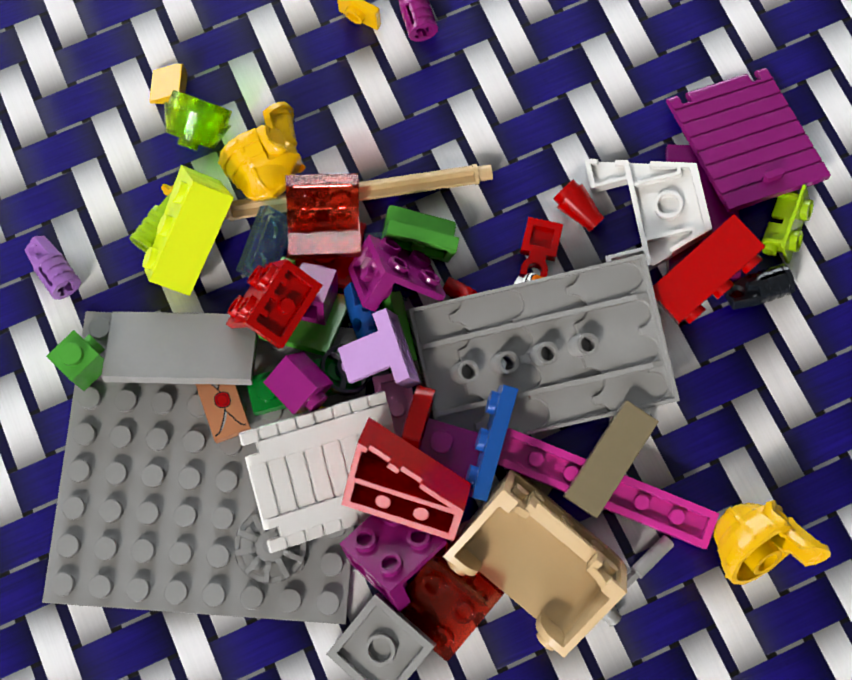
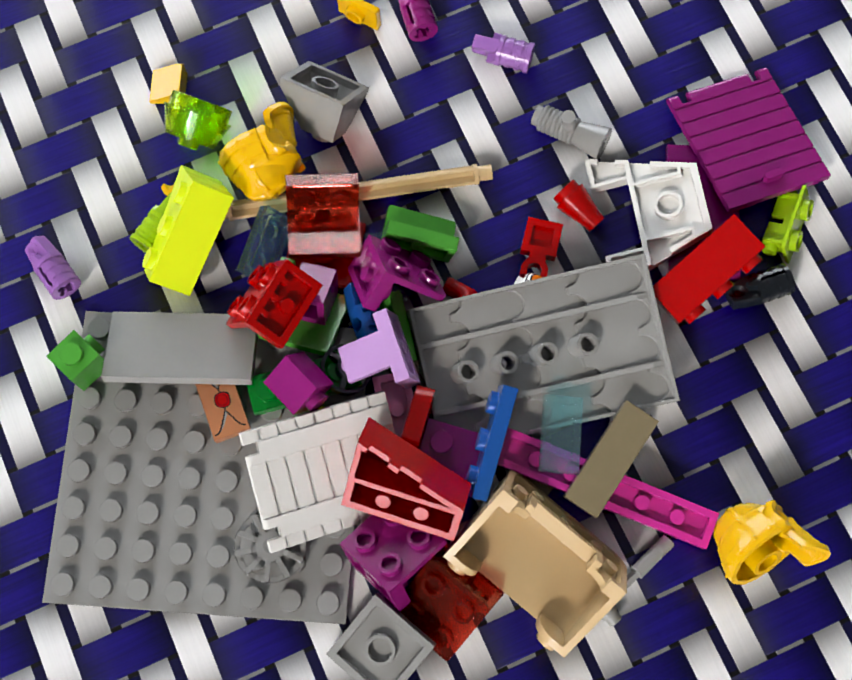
(322, 100): none -> light grey slope
(505, 51): none -> medium lavender hinge
(560, 434): none -> clear light blue tile
(569, 129): none -> light grey piece

